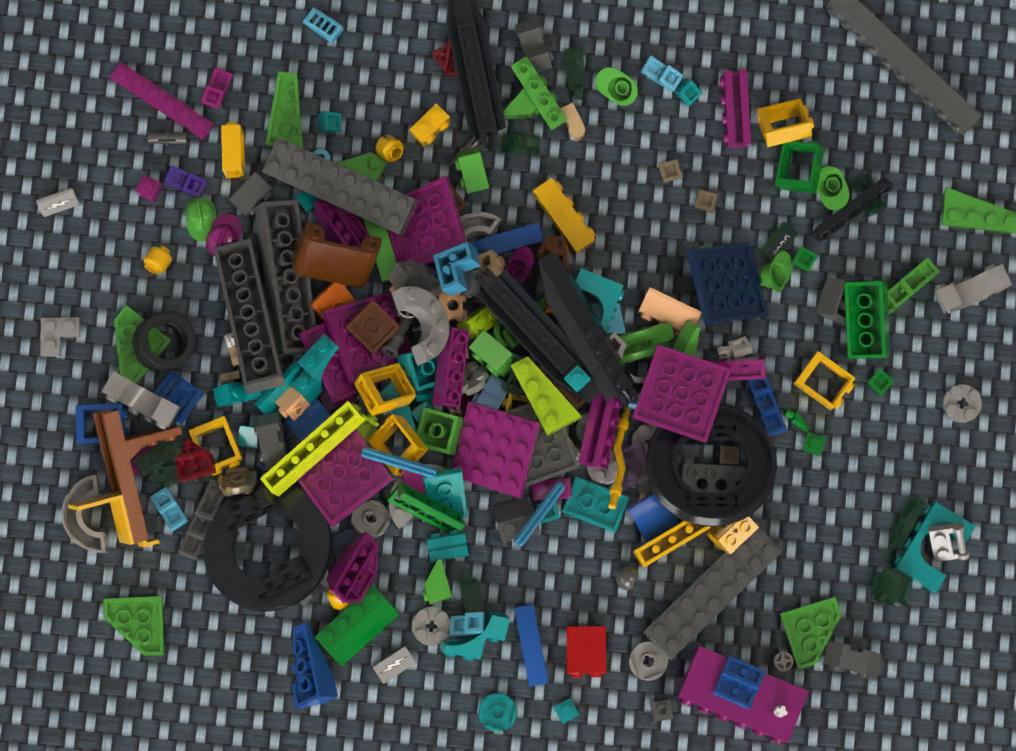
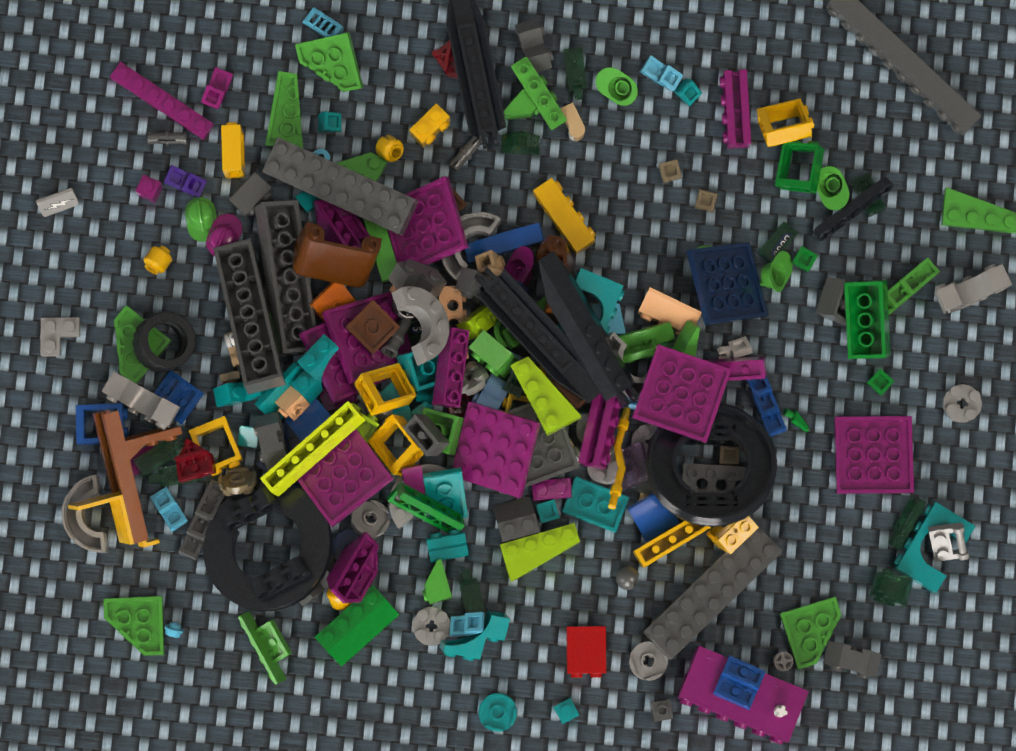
(173, 629): none -> medium azure plate
(268, 644): none -> bright green bracket
(313, 676): blue wedge -> none
(332, 60): none -> bright green plate
(394, 665): light grey slope -> none
(399, 462): dark azure axle -> none
(426, 435): none -> dark grey brick
(452, 265): dark azure brick -> none
(472, 170): bright green brick -> none
(531, 644): blue slope -> none
(532, 551): none -> lime wedge
(539, 514): dark azure axle -> none
(577, 378): teal plate -> none
(813, 444): green plate -> none
(847, 387): yellow window -> none
(873, 455): none -> magenta plate

